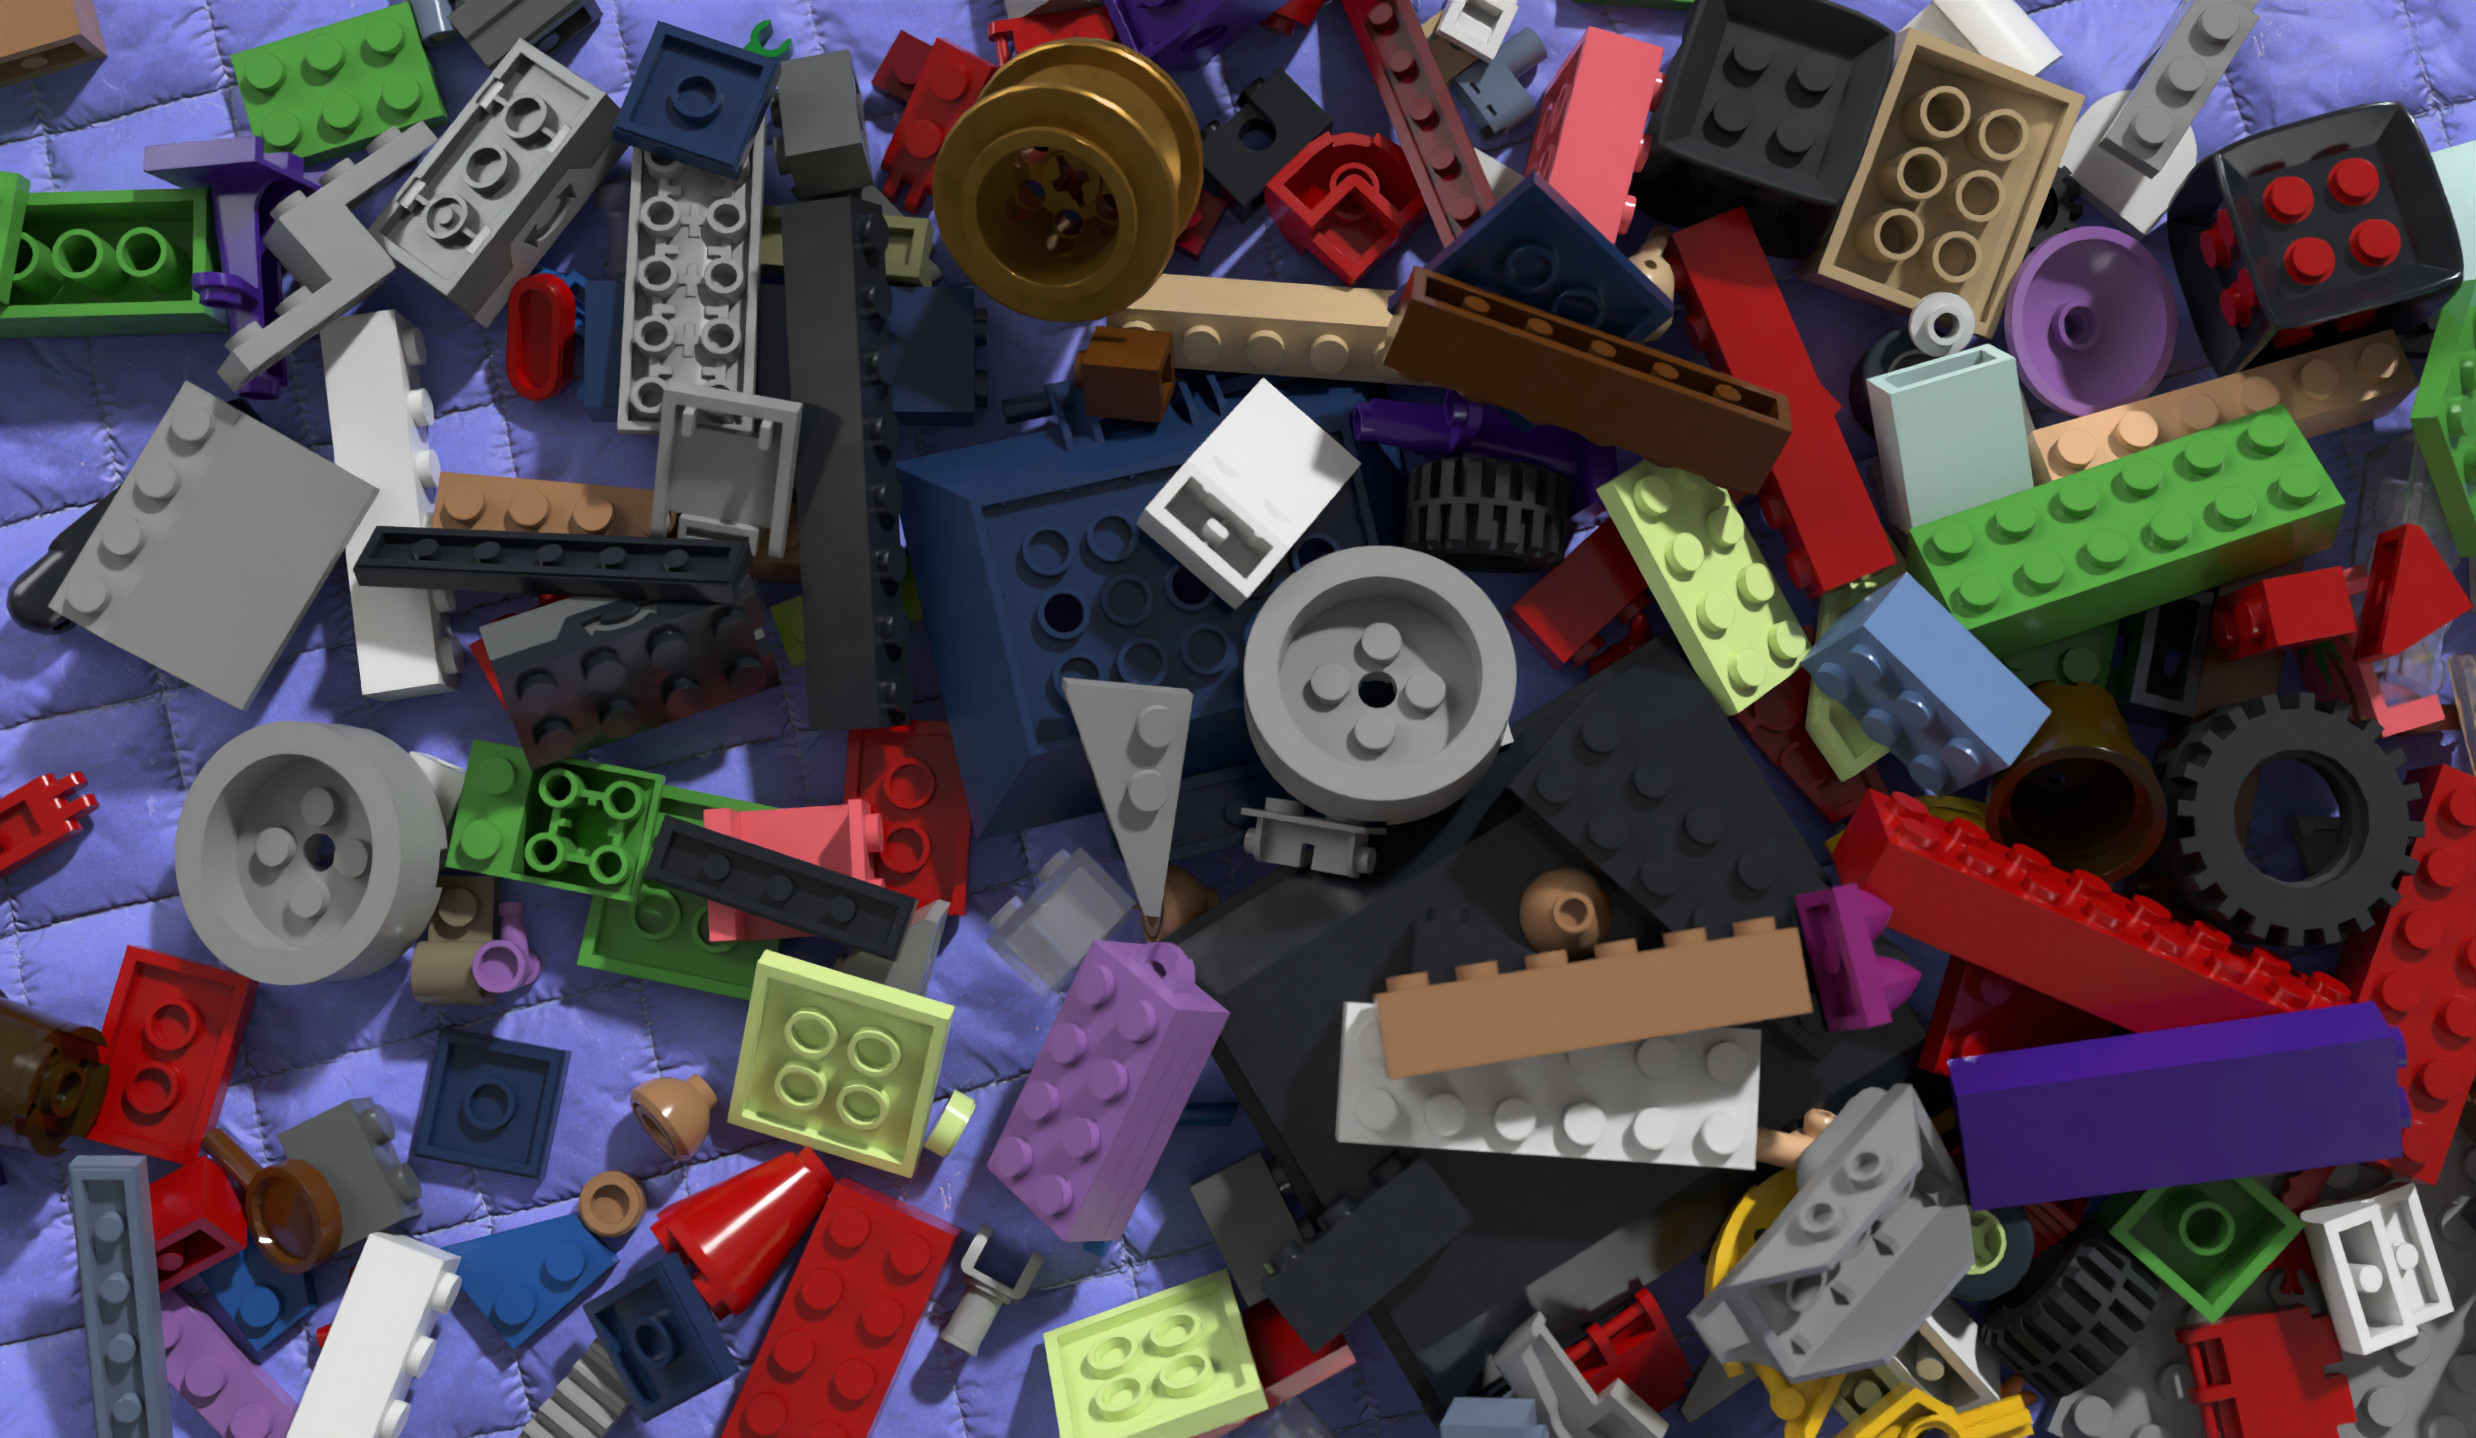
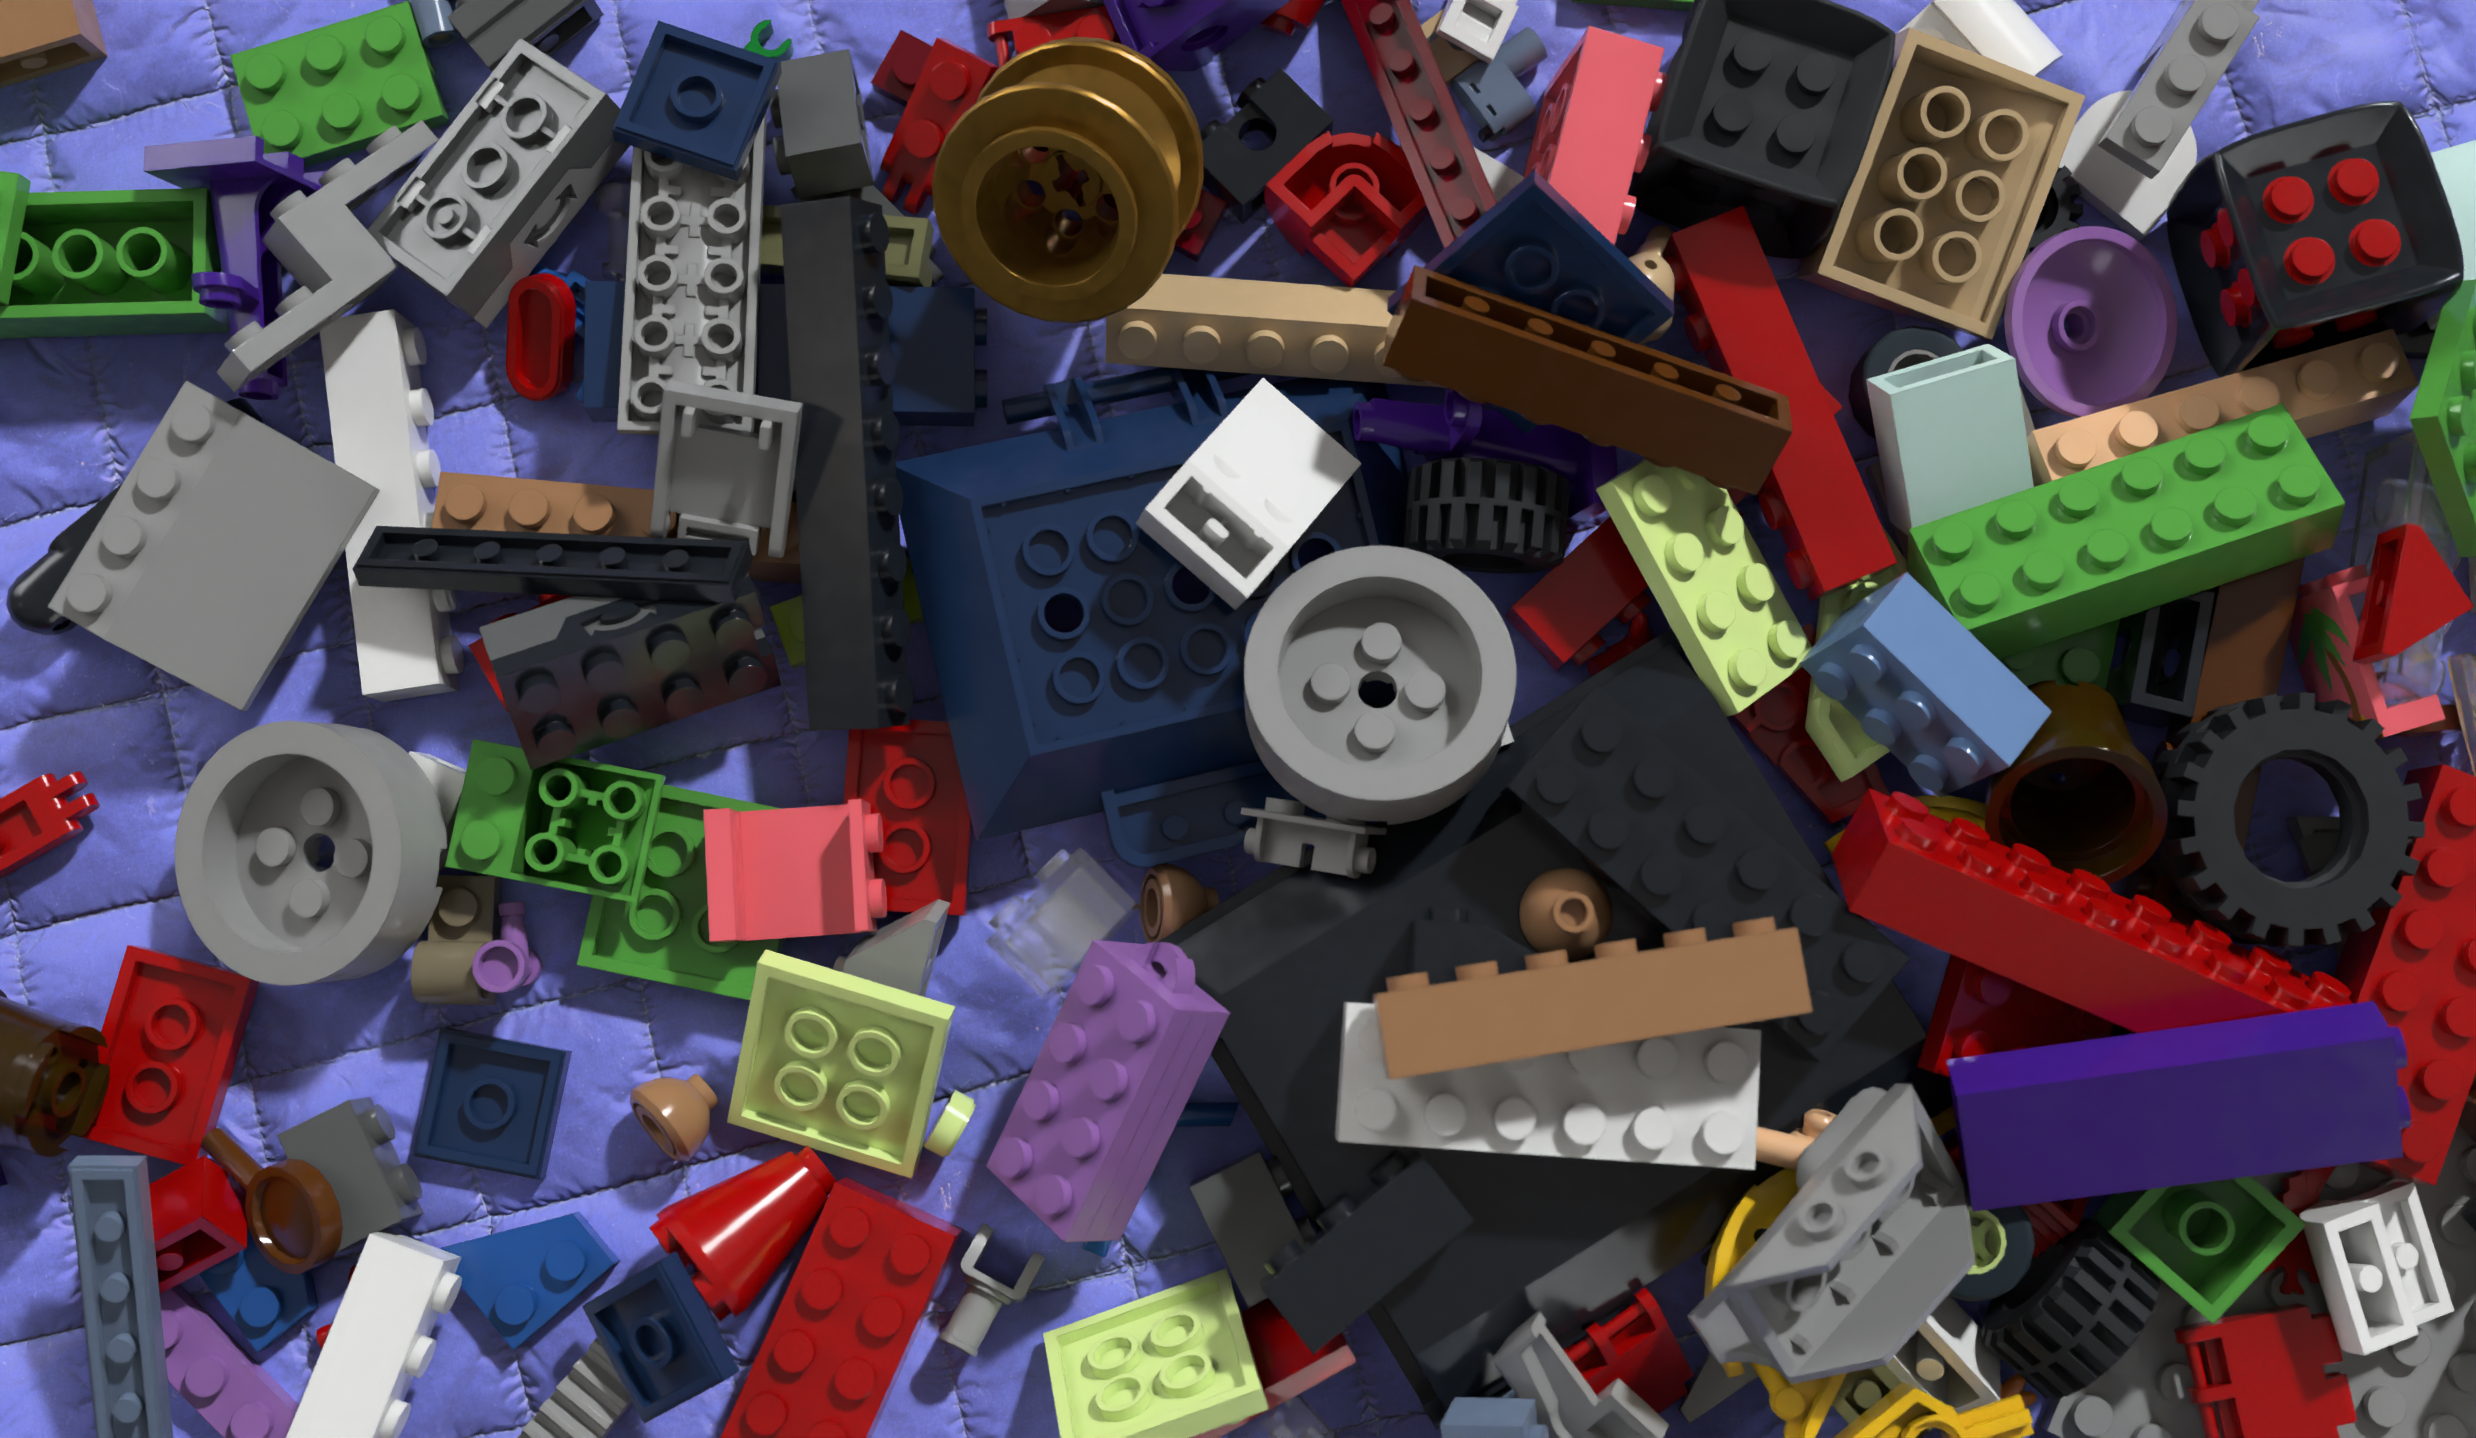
(613, 1203): medium nougat tile -> none
(781, 888): black tile -> none
(1127, 374): reddish brown brick -> none
(1137, 756): light grey wing -> none
(1852, 981): magenta tile -> none
(1923, 319): white plate -> none
(2282, 614): red brick -> none

